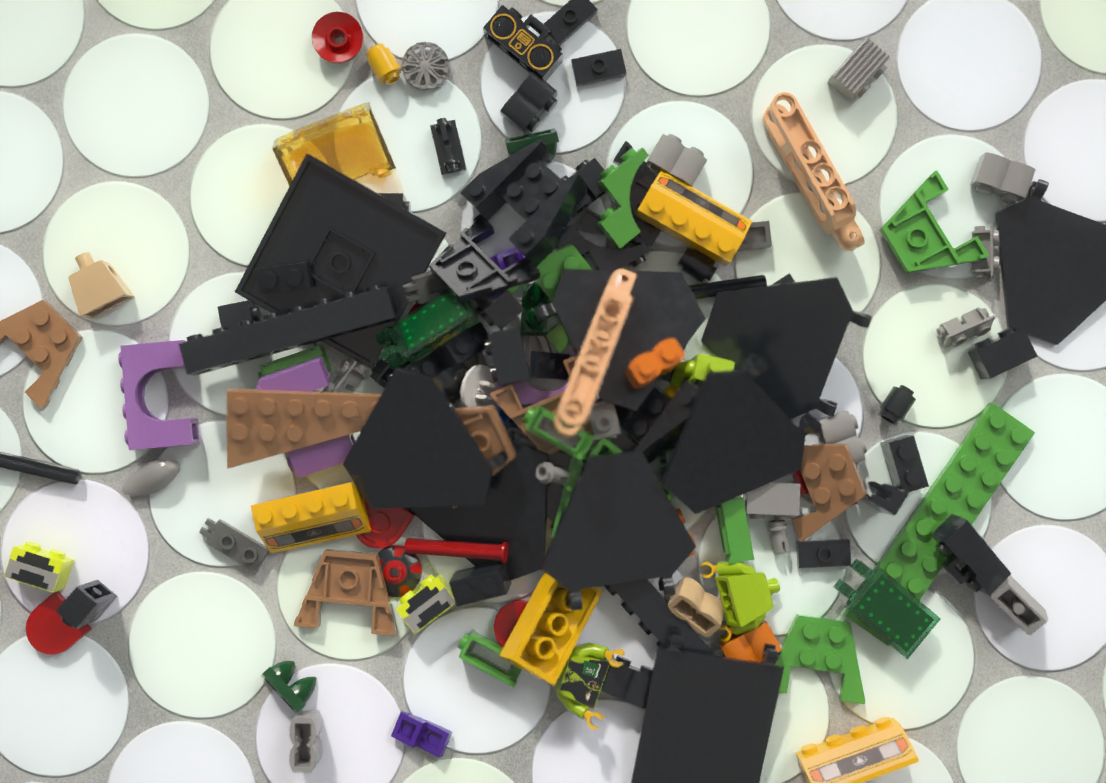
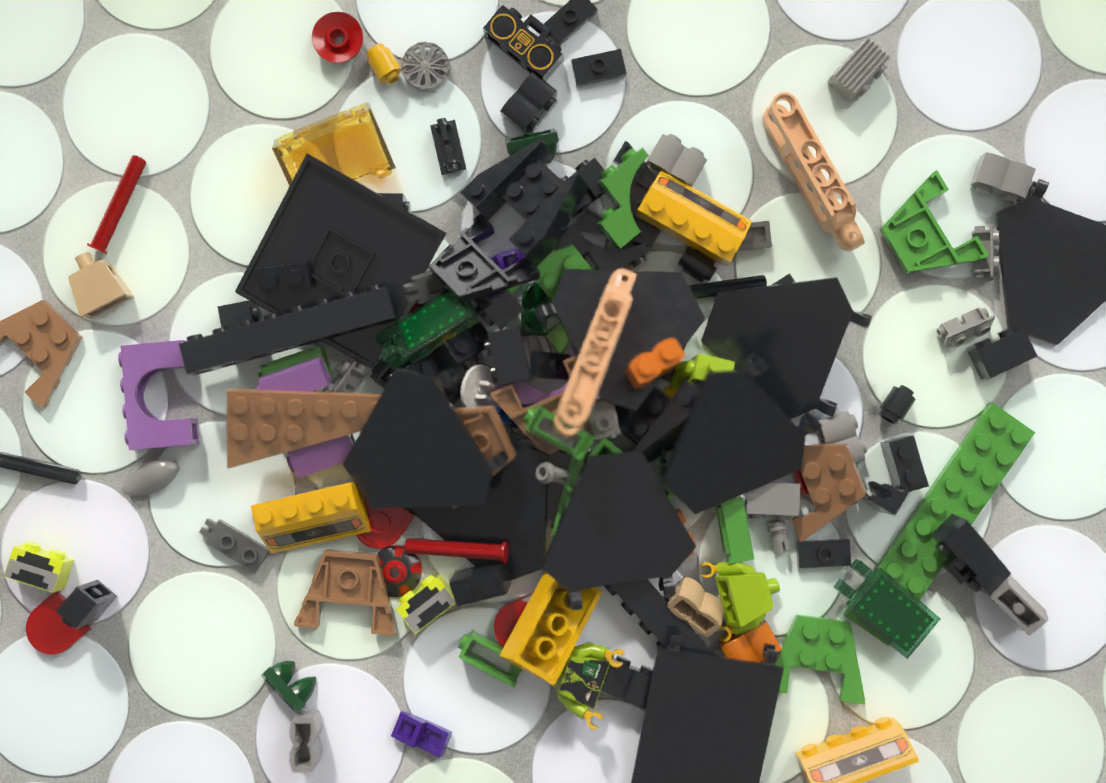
(118, 204): none -> red axle

